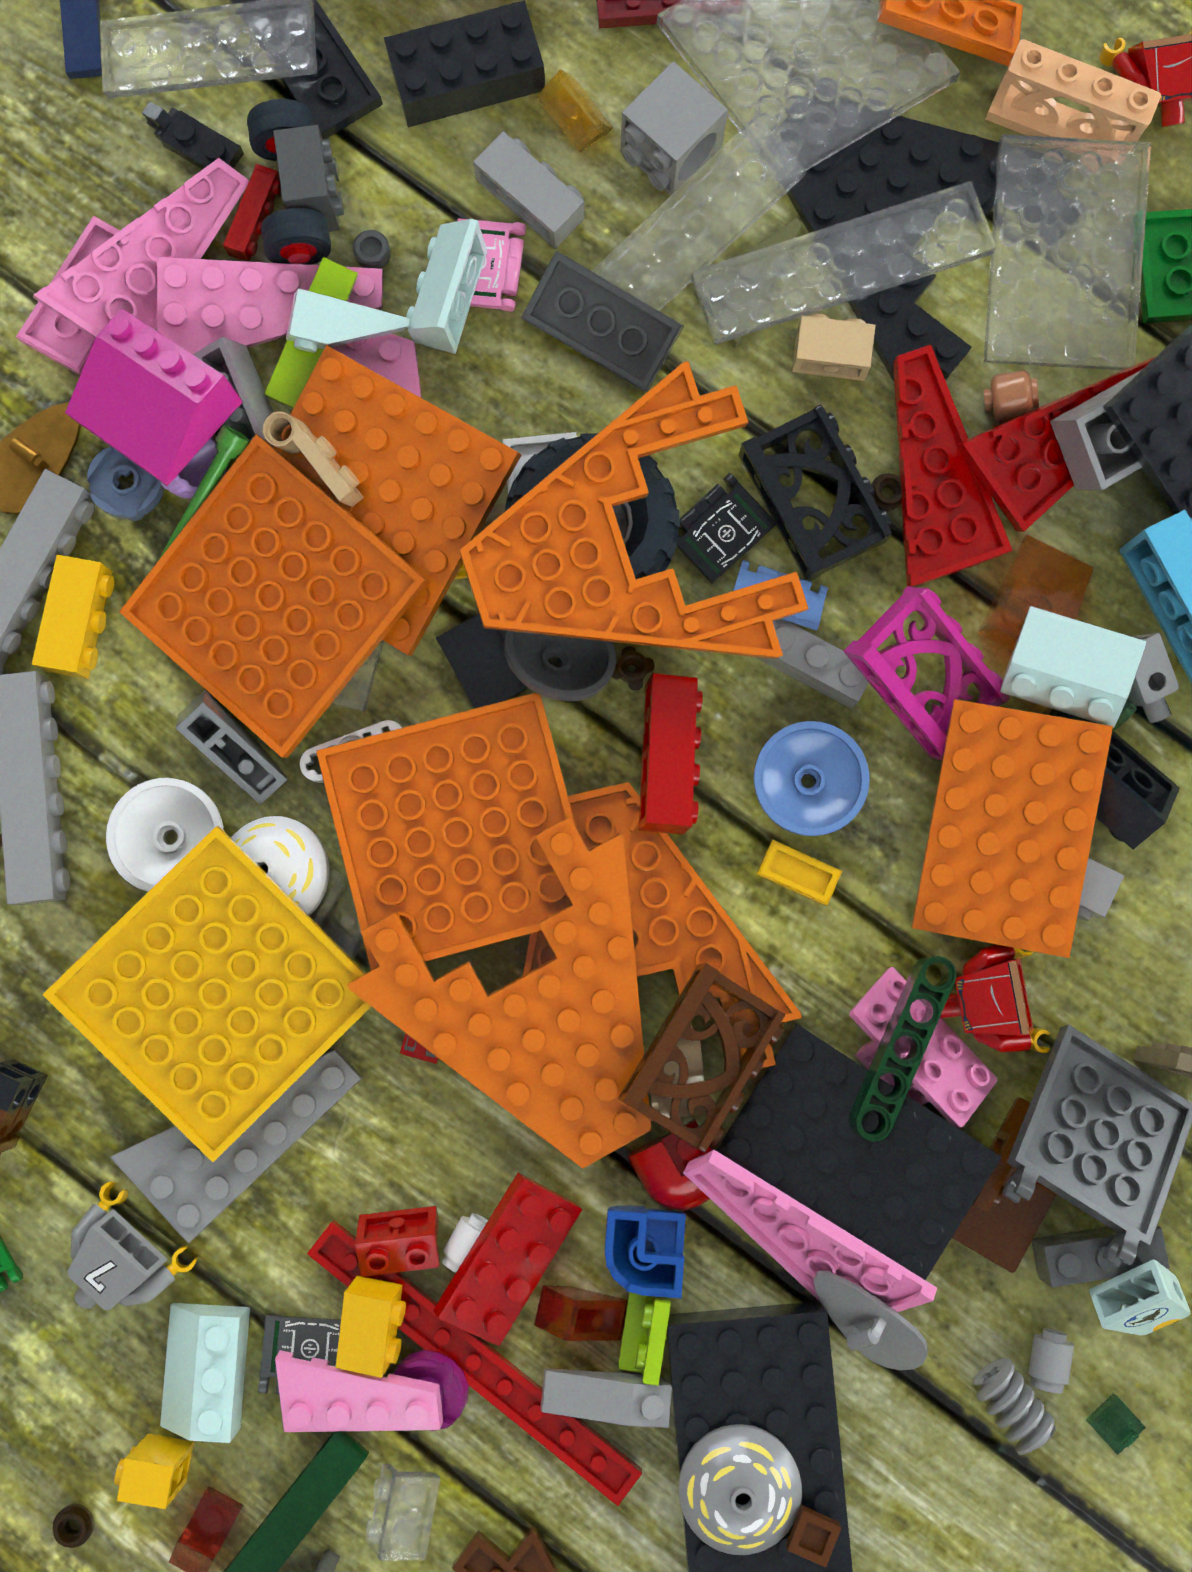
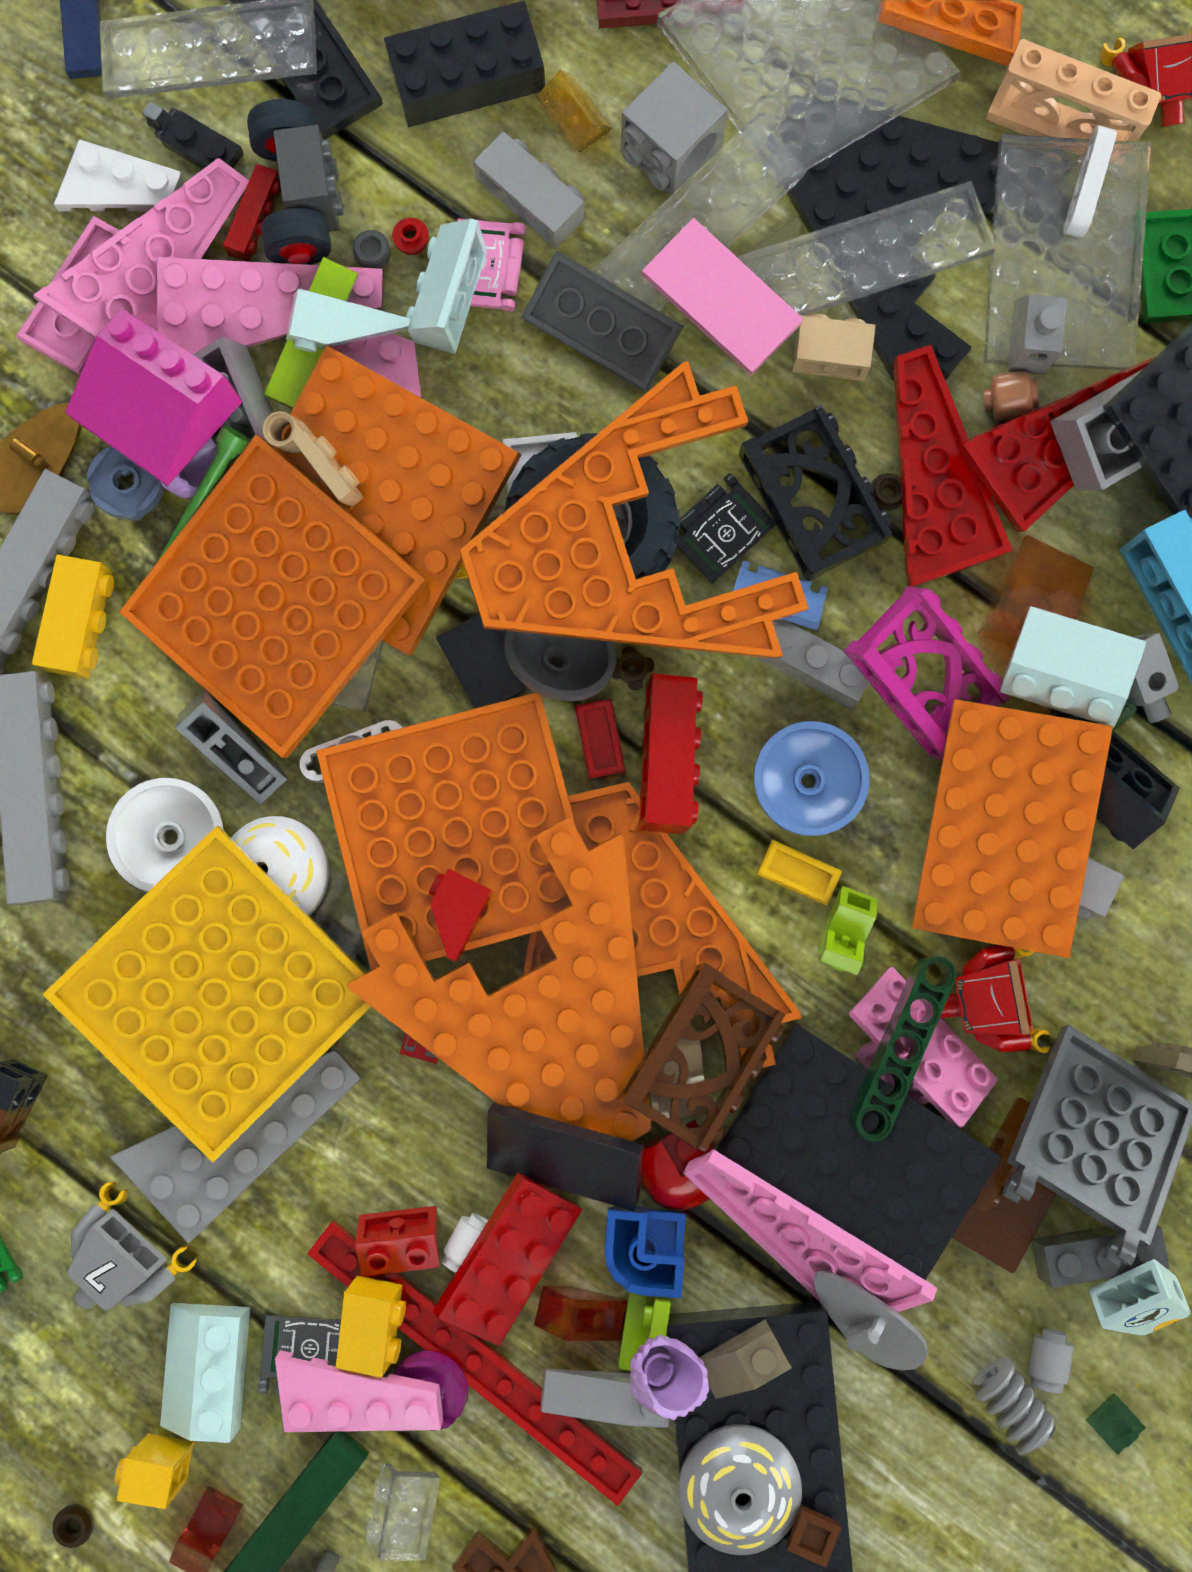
(112, 179): none -> white wing
(413, 245): none -> red plate
(457, 909): none -> red slope
(564, 1156): none -> black tile
(600, 739): none -> red tile
(668, 1377): none -> lavender hair
(722, 296): none -> bright pink tile
(745, 1362): none -> dark tan slope
(847, 930): none -> lime brick
(1036, 329): none -> light grey torso
(1089, 181): none -> white beam

